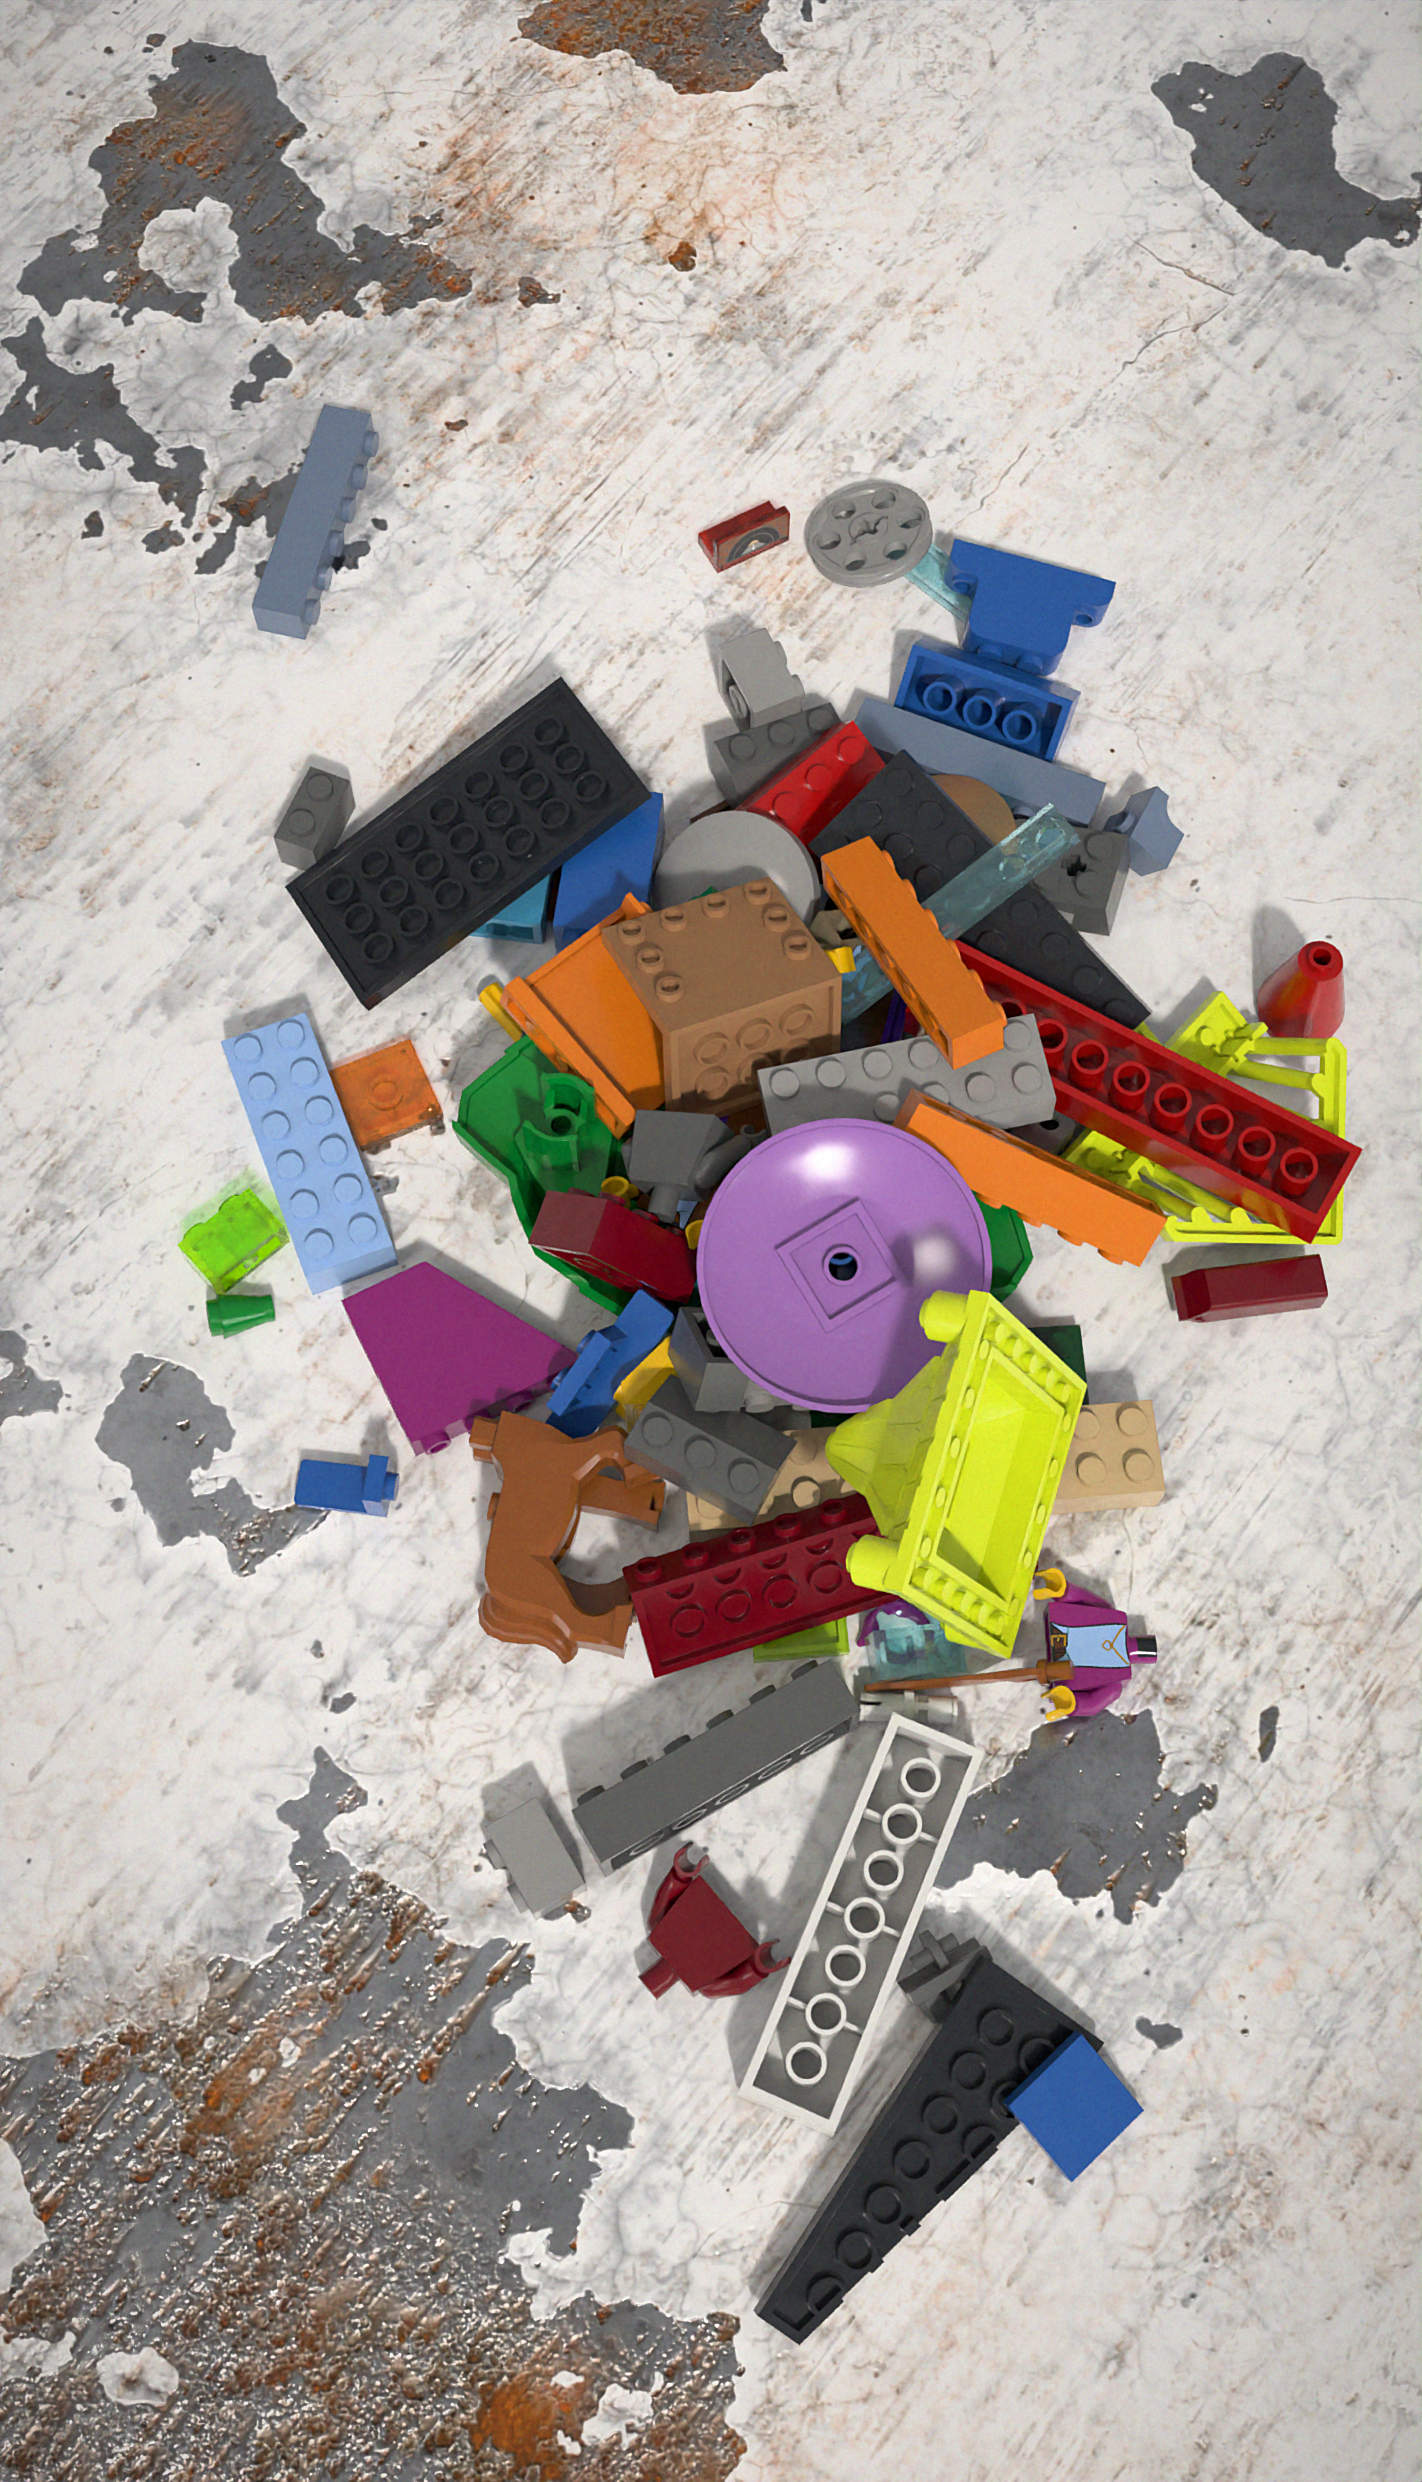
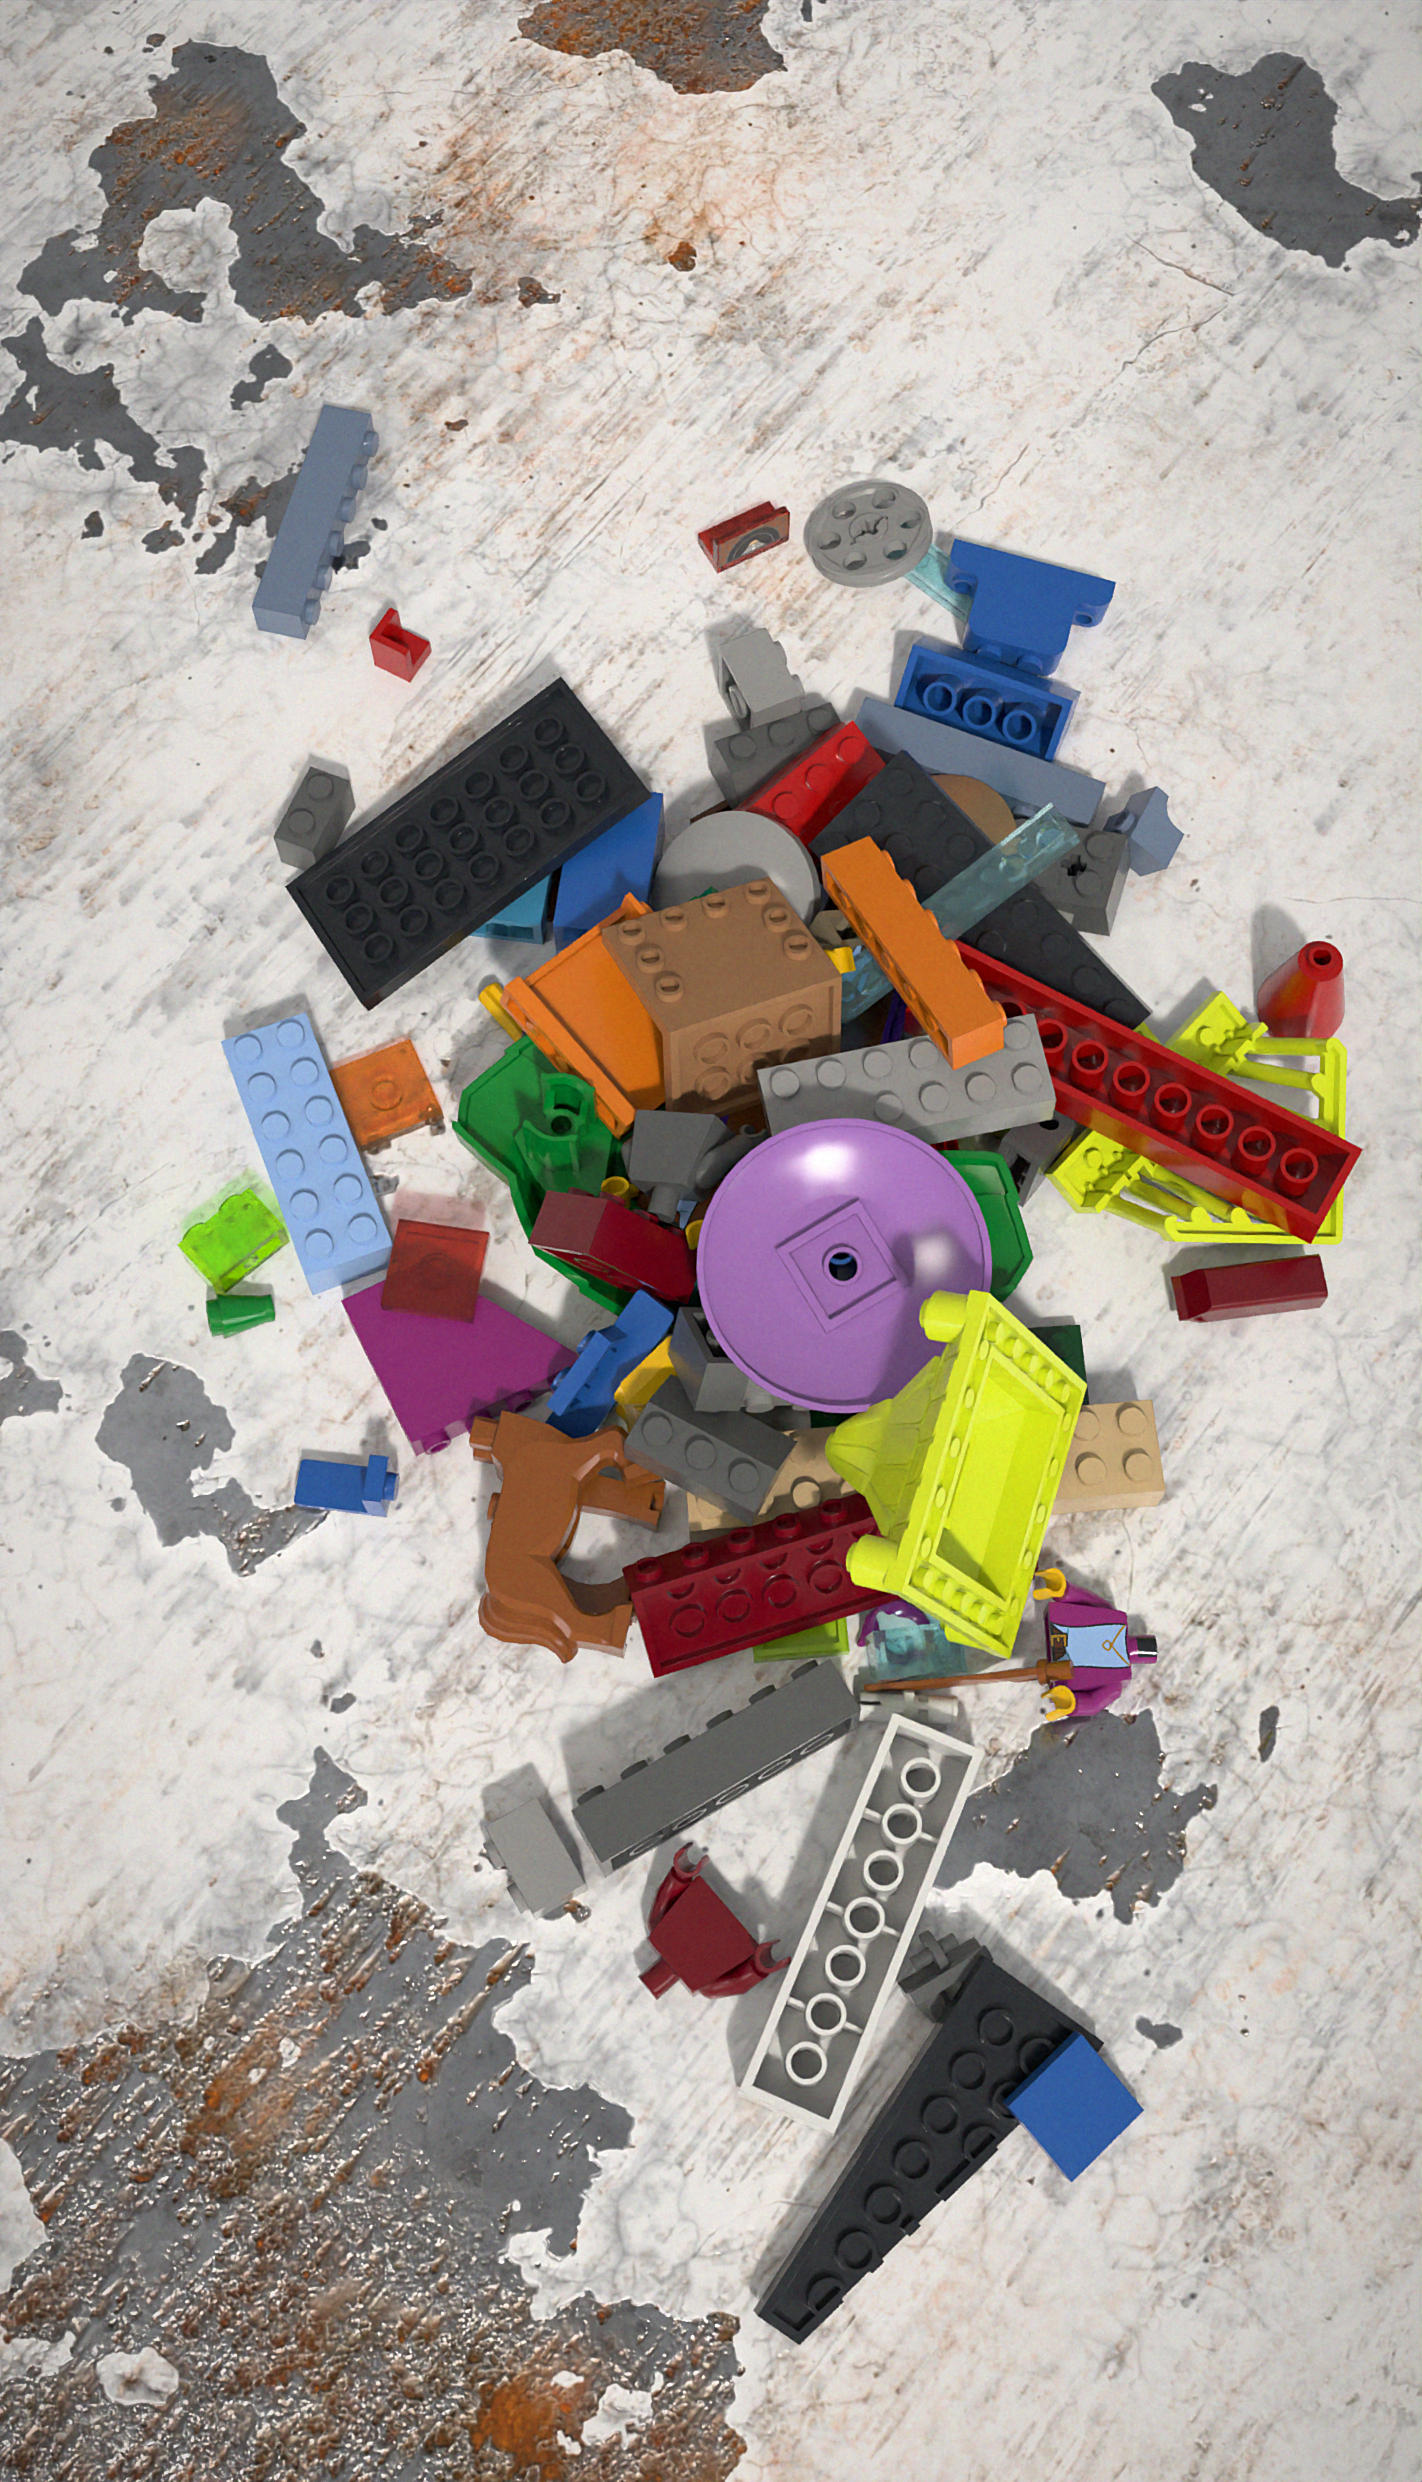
(396, 648): none -> red panel
(435, 1271): none -> clear red tile
(1036, 1182): orange brick -> none

